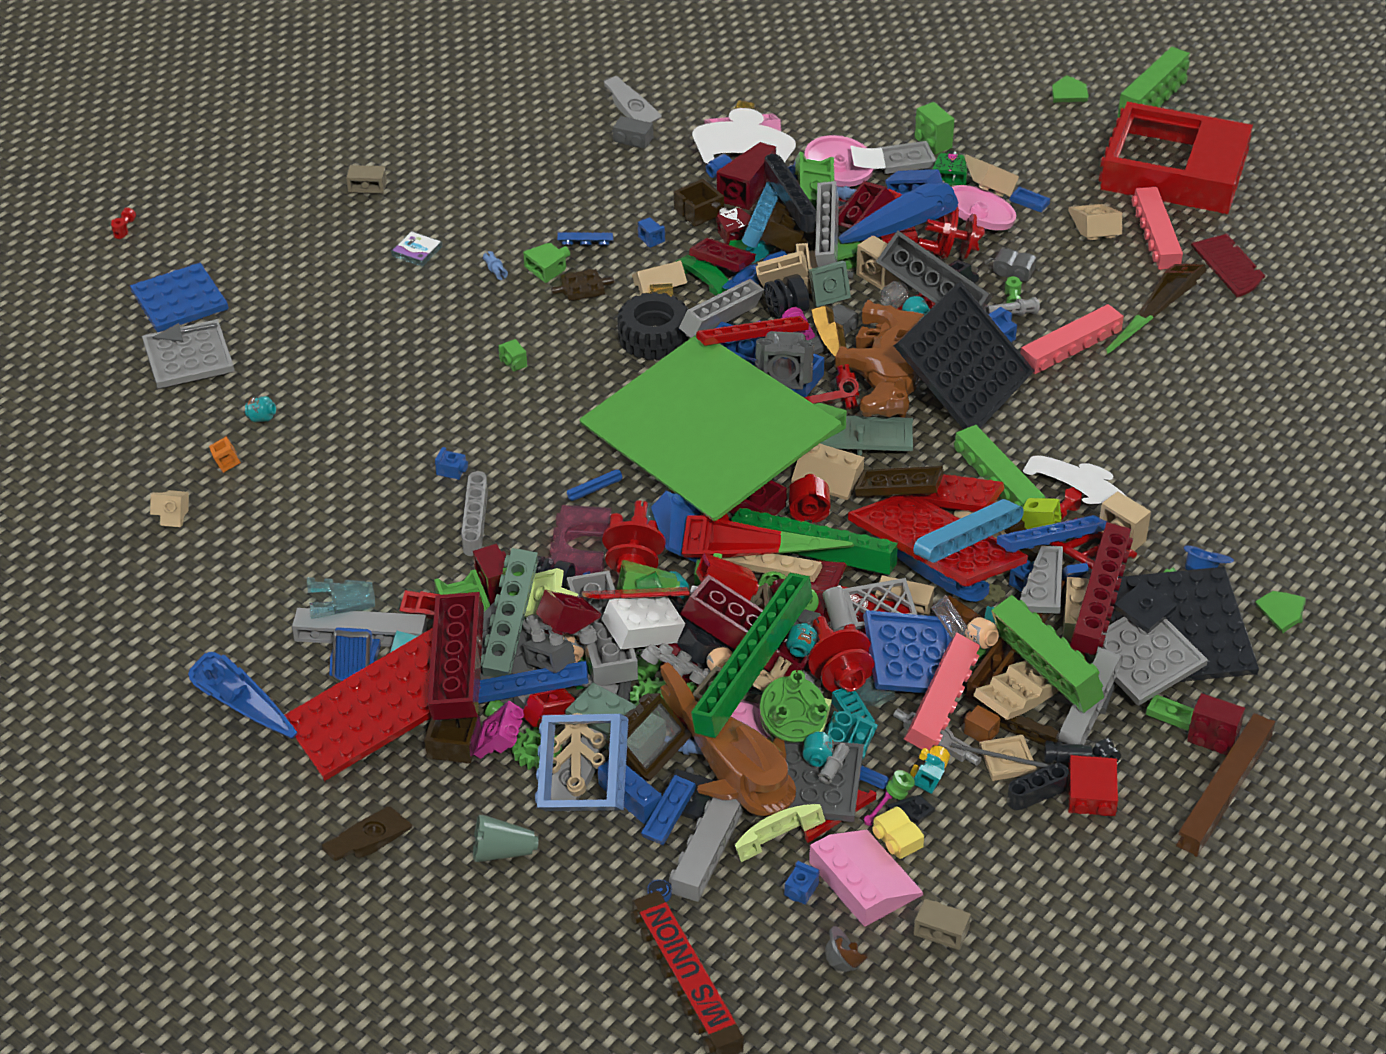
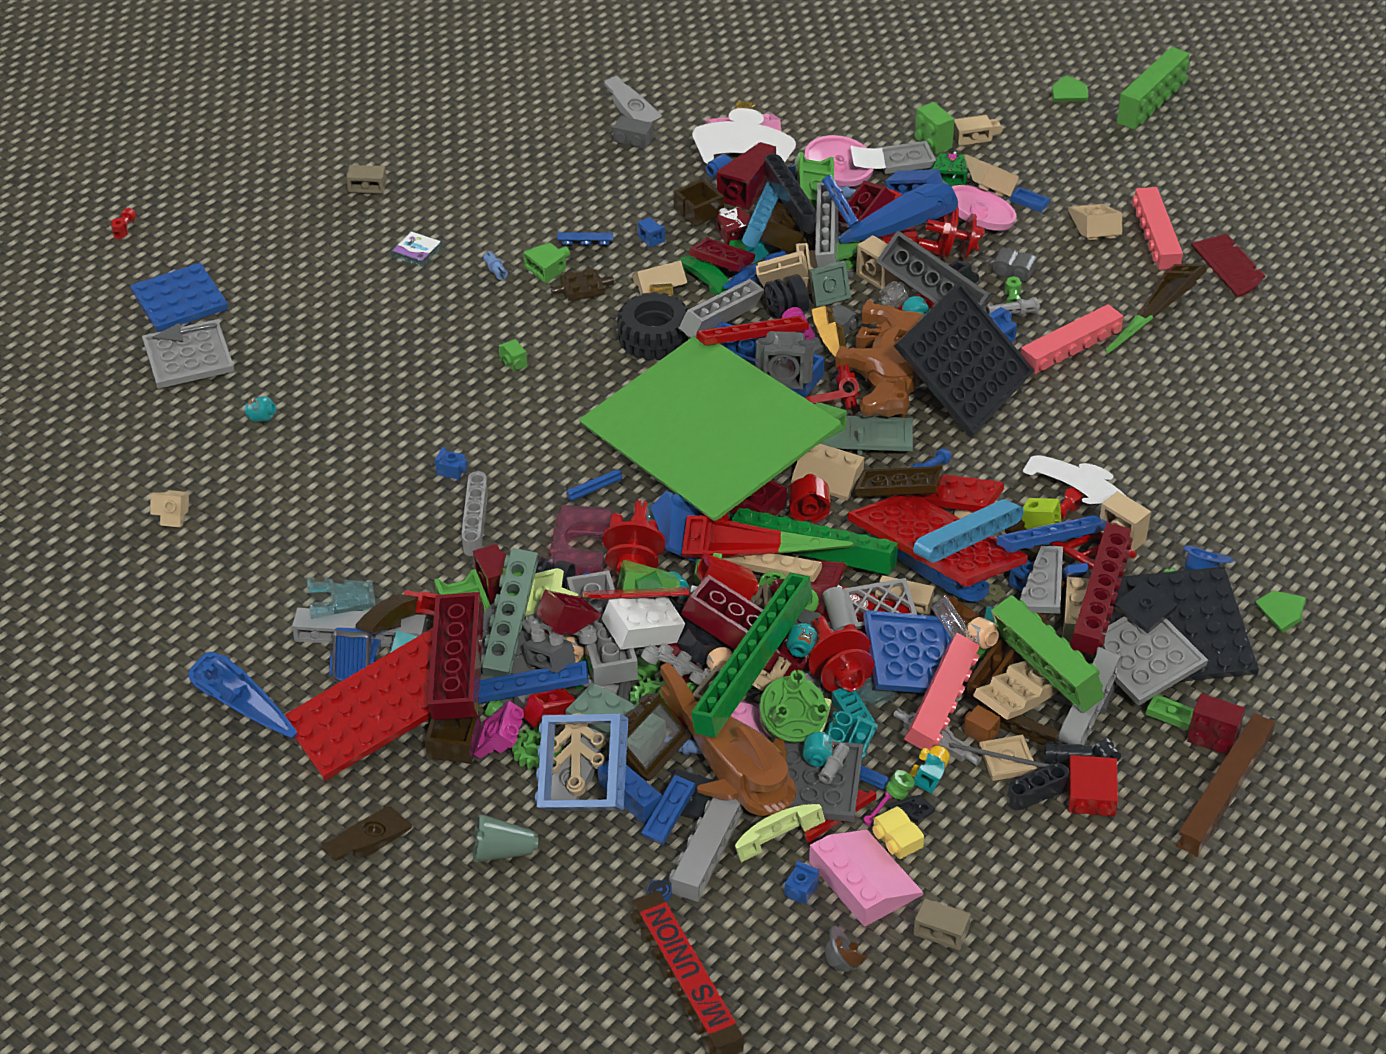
(224, 454): orange brick -> none
(388, 613): none -> dark brown slope
(829, 184): none -> blue pin
(942, 456): none -> blue hinge
(975, 129): none -> tan brick
(995, 465): bright green brick -> none
(1211, 170): red panel -> none

